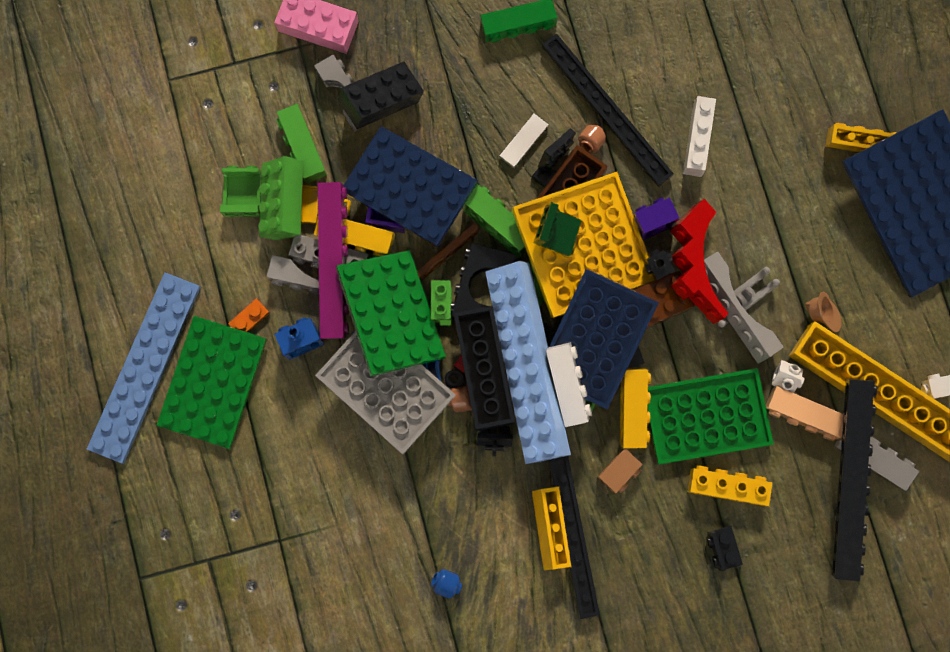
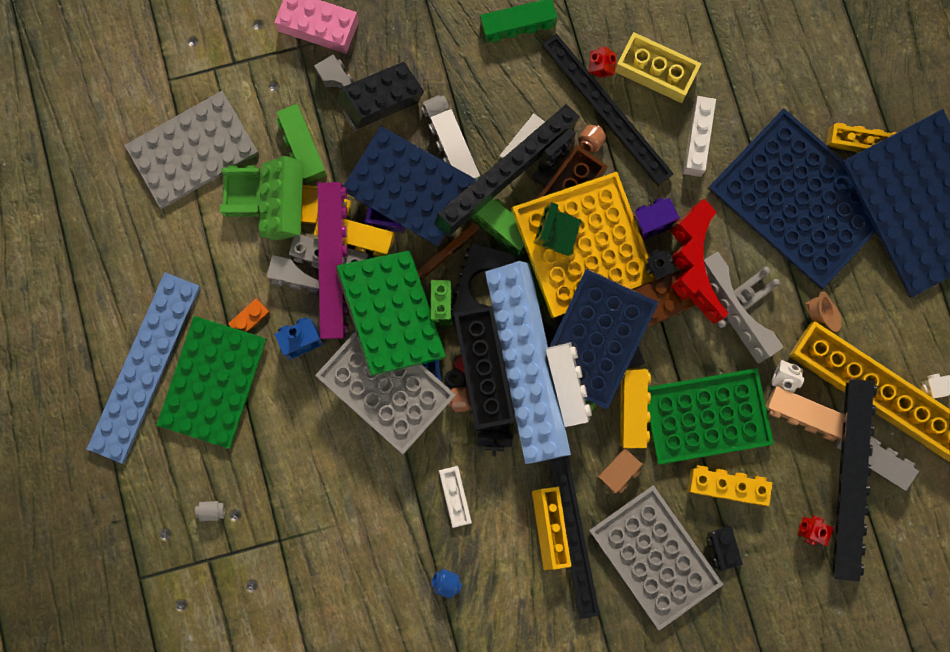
(191, 149): none -> light grey plate
(210, 511): none -> light grey brick
(434, 106): none -> light grey brick
(452, 143): none -> white brick
(455, 496): none -> white tile
(504, 171): none -> black brick
(602, 62): none -> red brick
(656, 557): none -> light grey plate
(657, 67): none -> light yellow brick
(797, 198): none -> dark blue plate
(811, 528): none -> red brick

